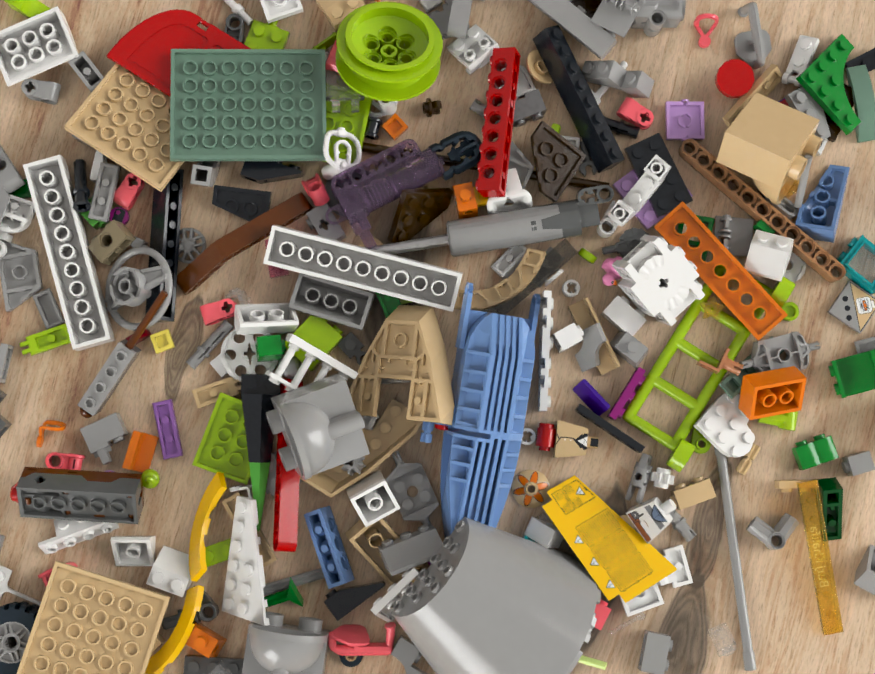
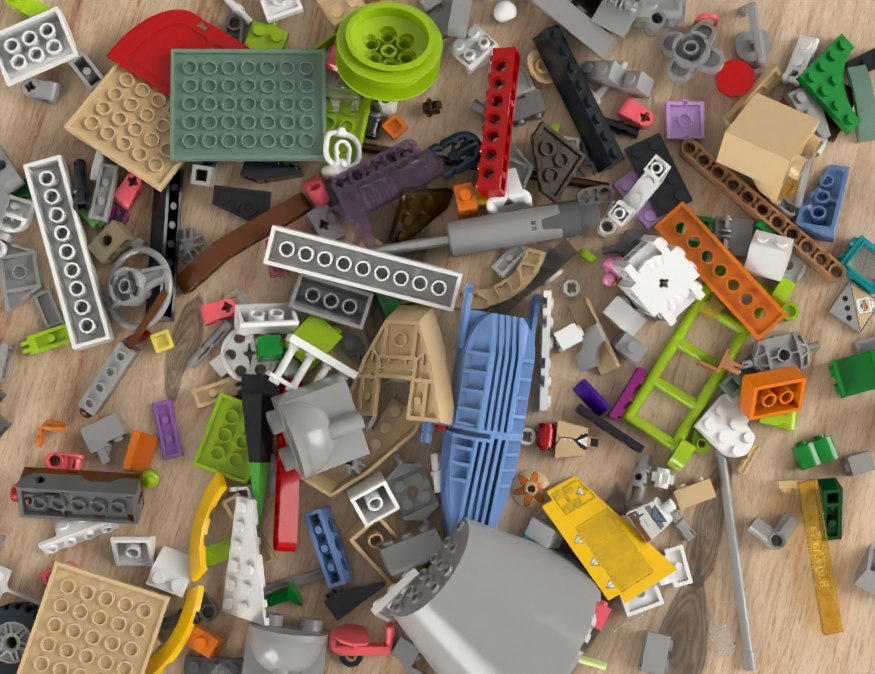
(436, 466): none -> white pin
(504, 11): none -> white piece
(691, 52): none -> light grey plant

